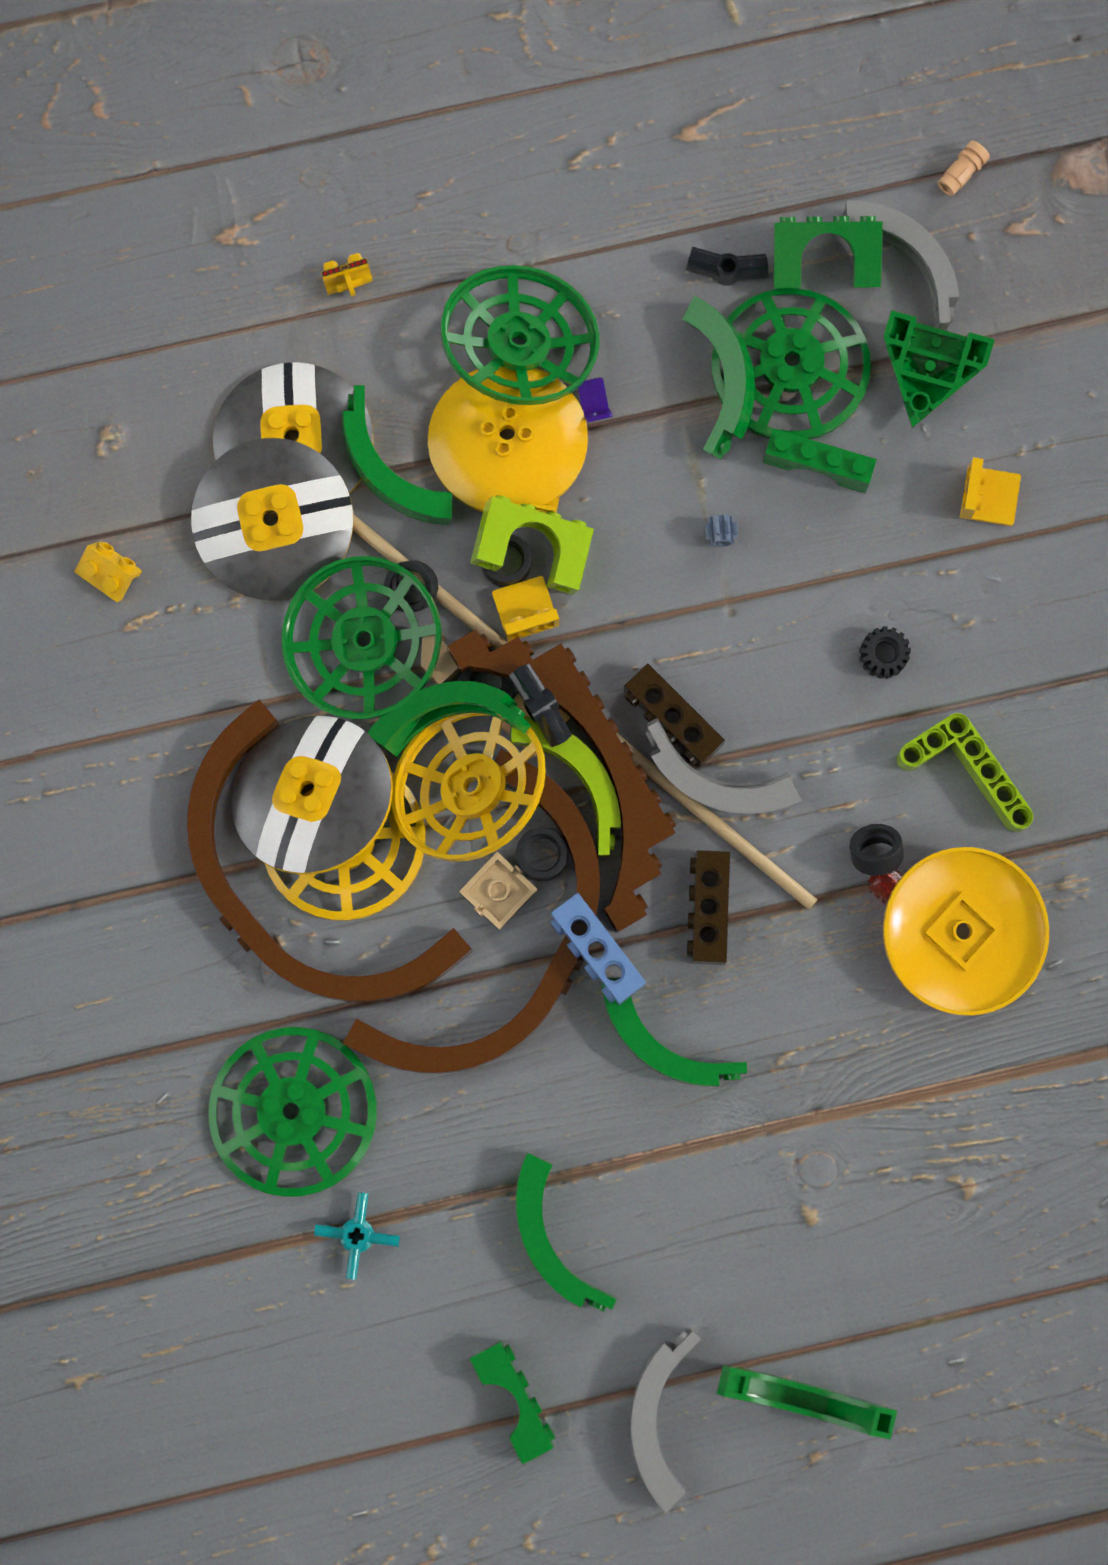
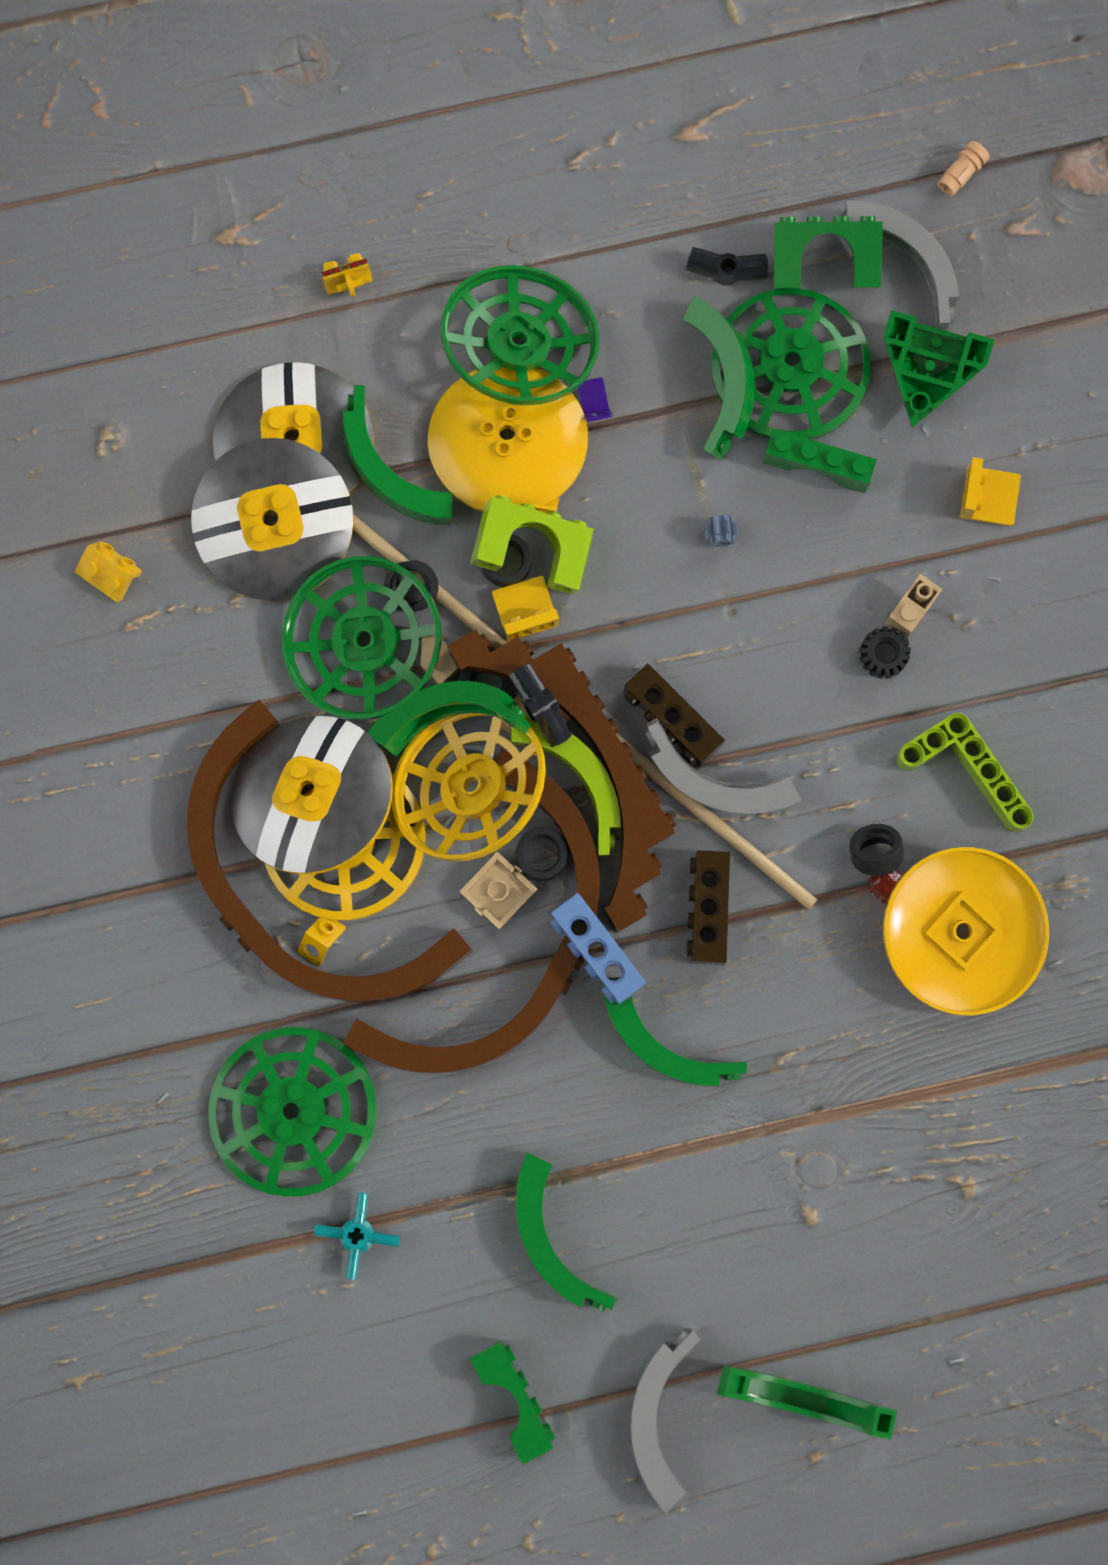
(321, 936): none -> yellow bracket
(913, 606): none -> tan slope

